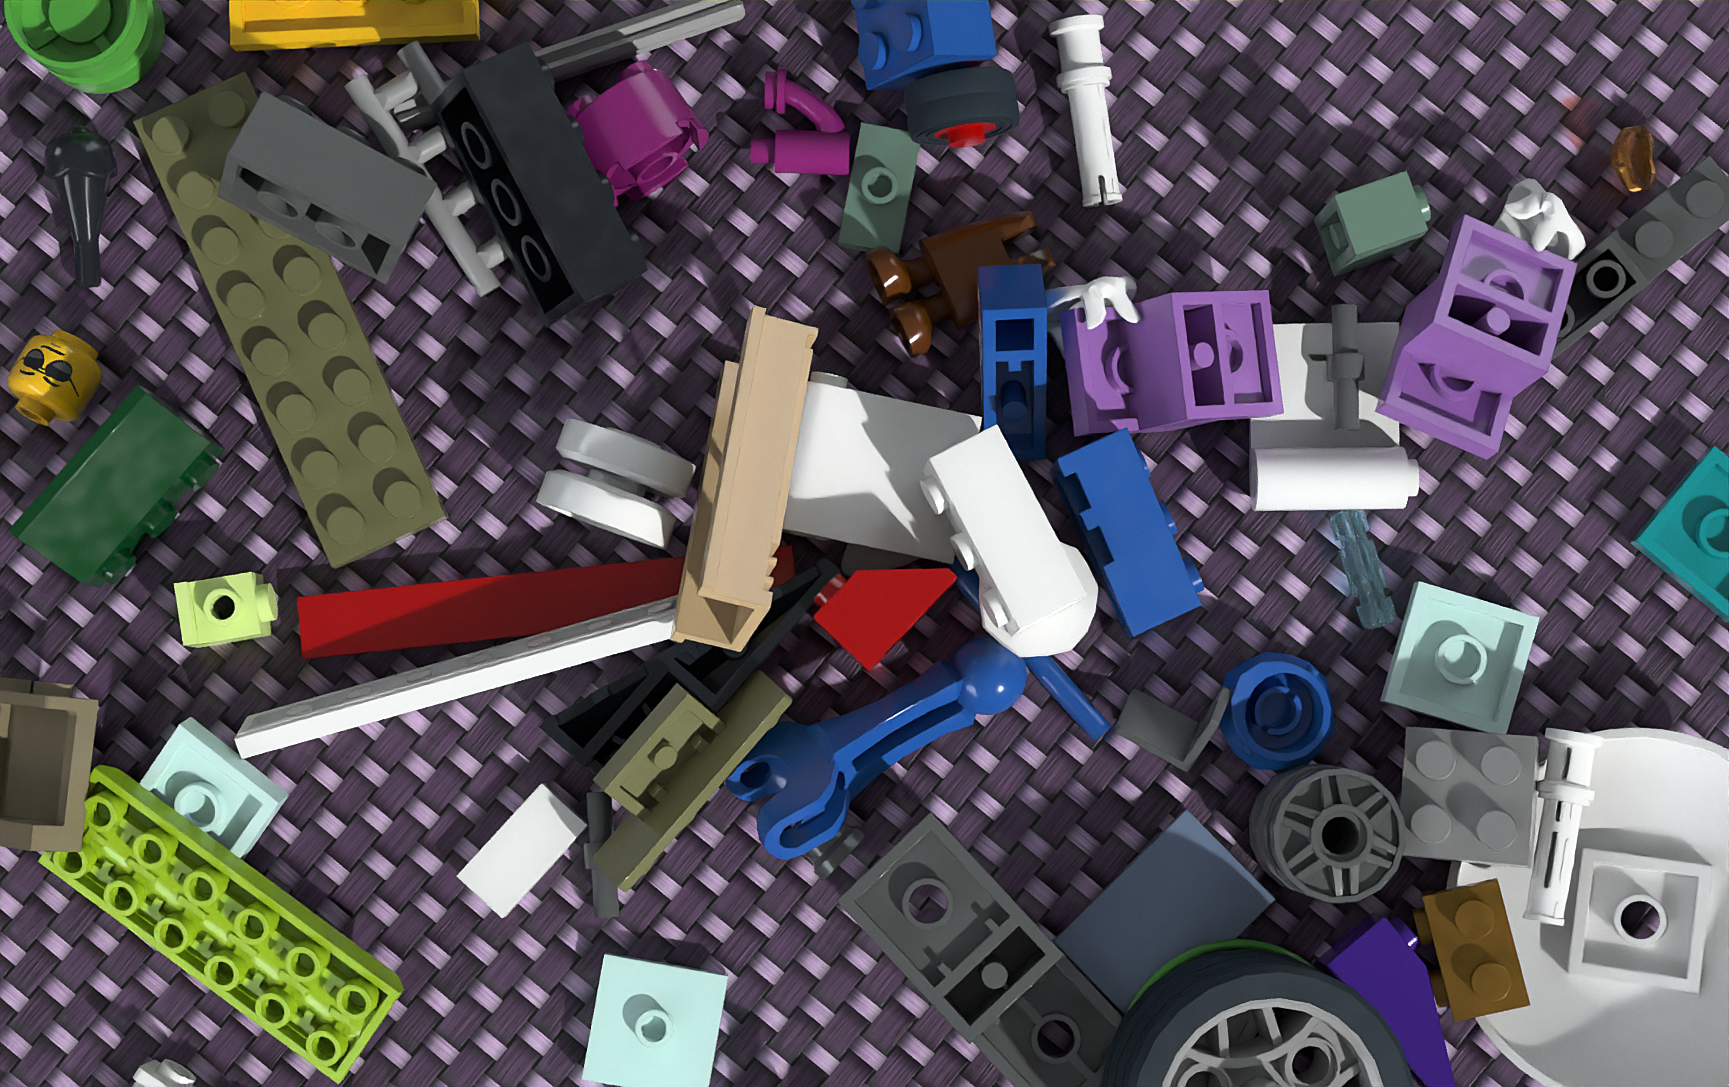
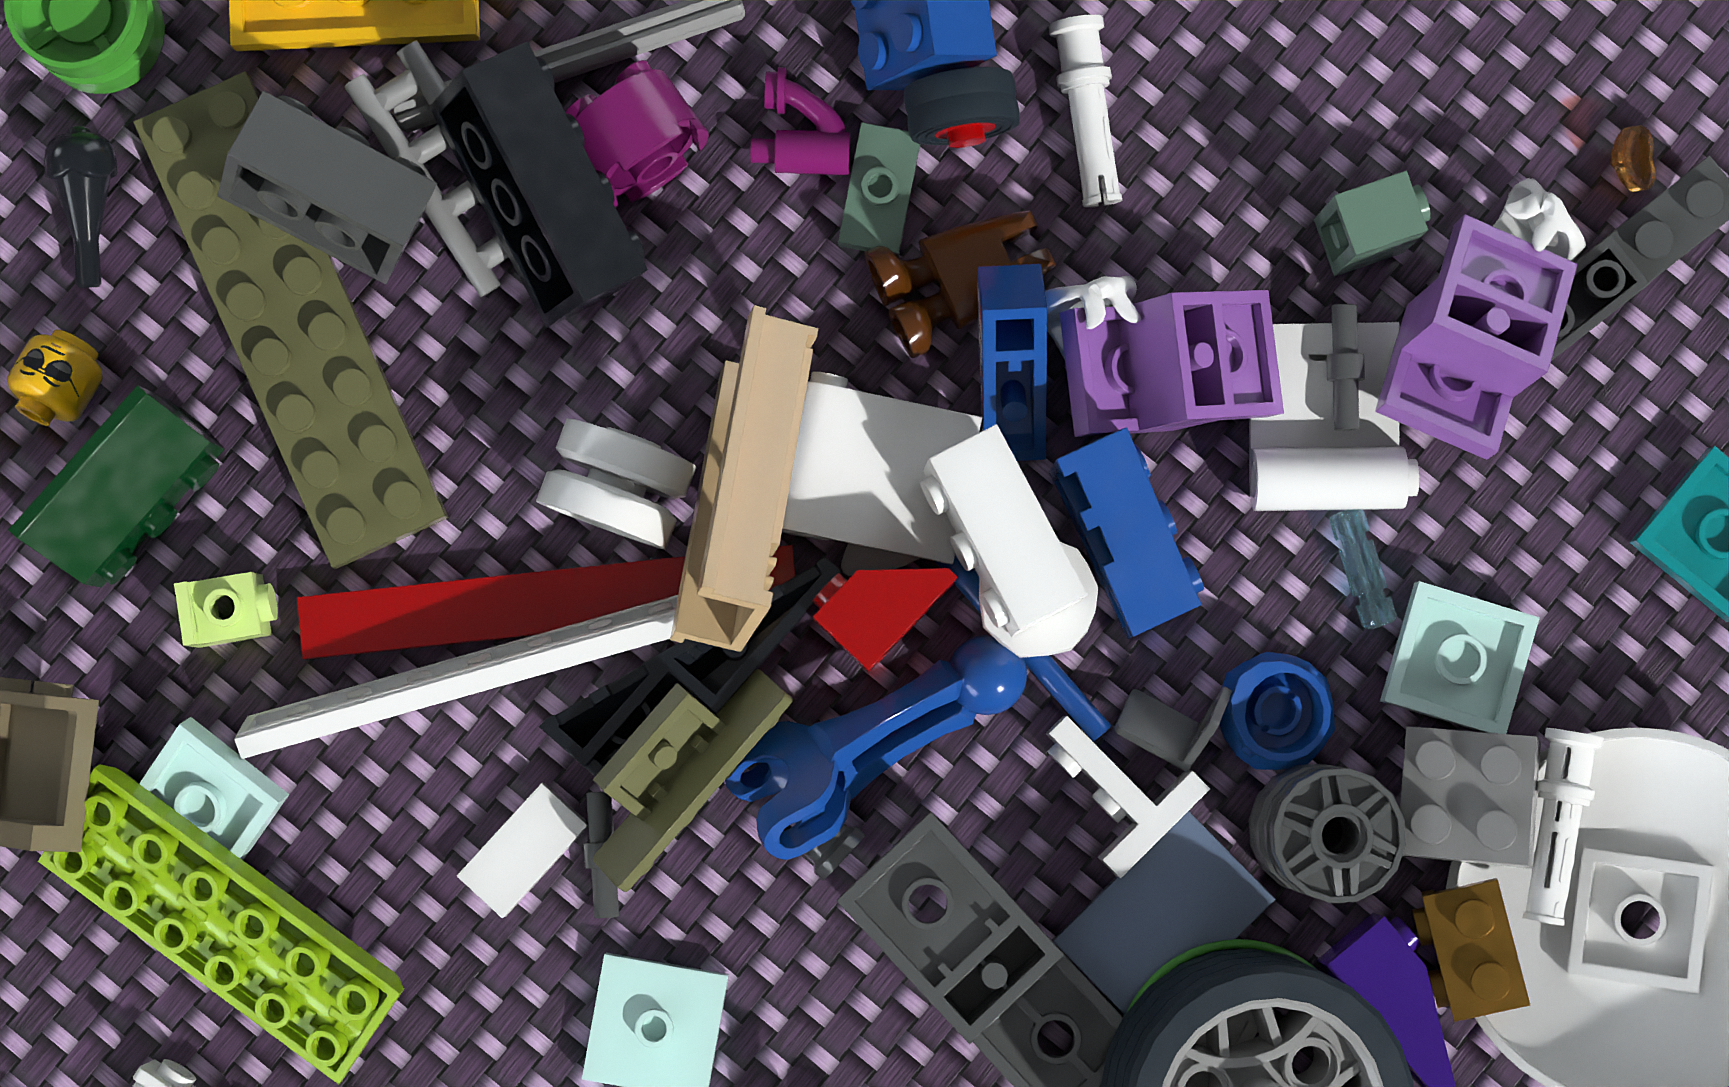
(1121, 797): none -> white bracket

